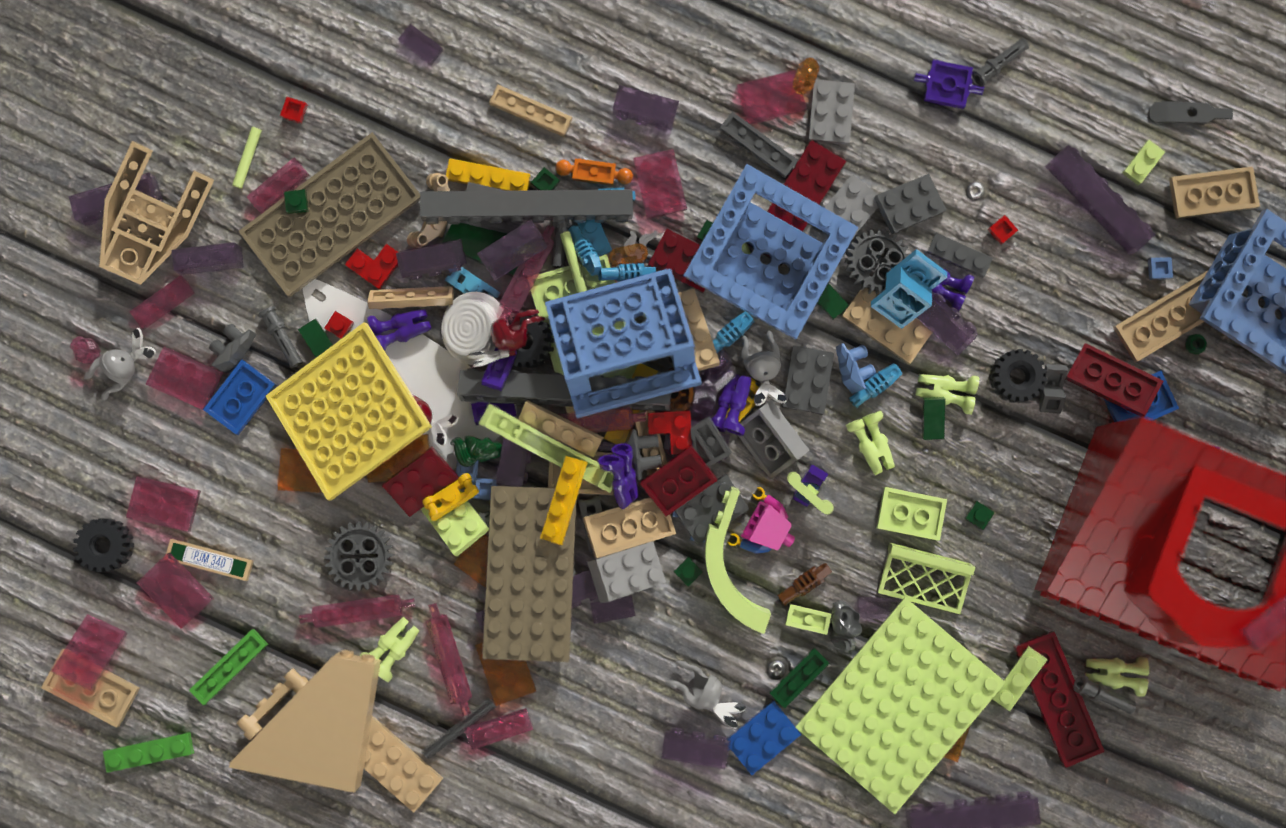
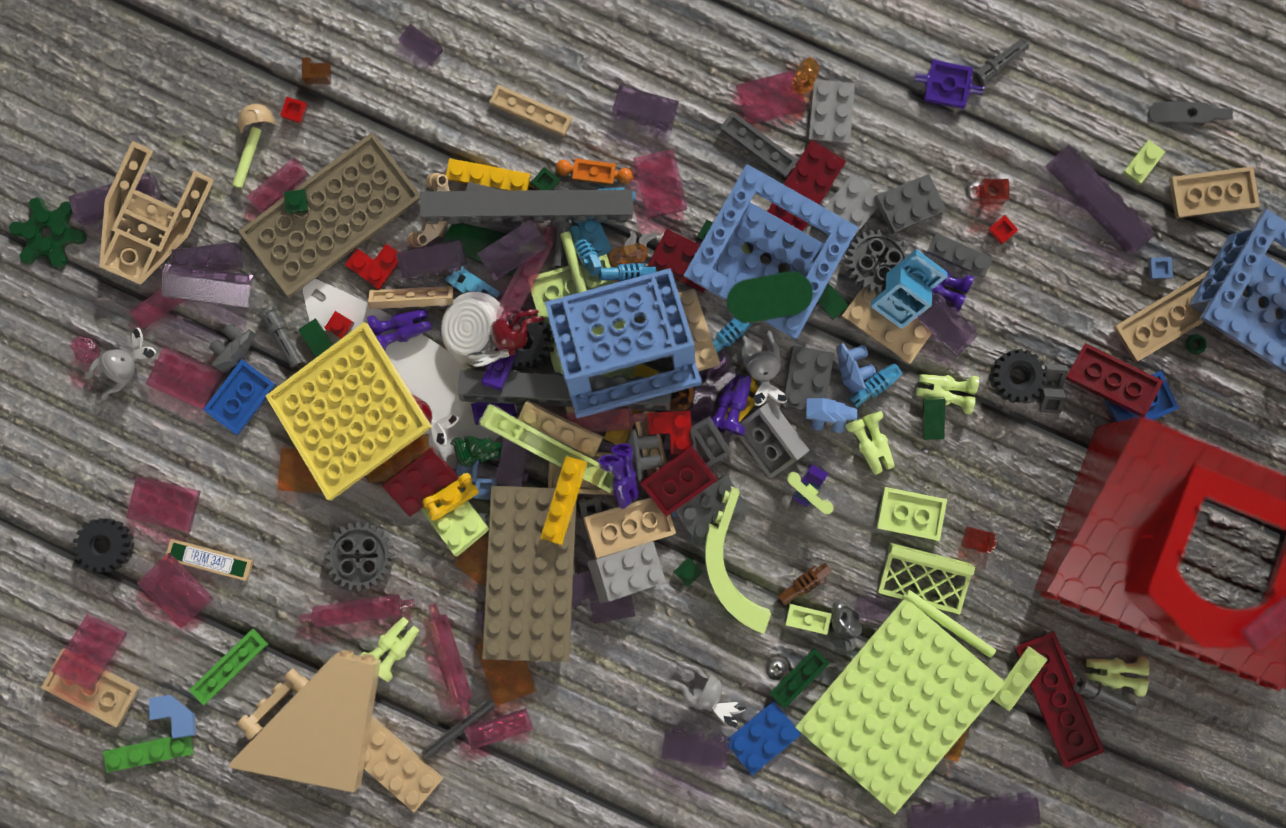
(60, 236): none -> dark green plate
(181, 717): none -> medium blue tile
(206, 285): none -> clear purple brick
(254, 113): none -> tan helmet
(315, 72): none -> reddish brown panel
(767, 527): dark pink torso -> none
(769, 297): none -> dark green tile
(829, 410): none -> medium blue connector
(950, 624): none -> yellowish green piece
(979, 515): dark green plate -> none
(979, 540): none -> clear red bracket
(1001, 188): none -> clear red brick

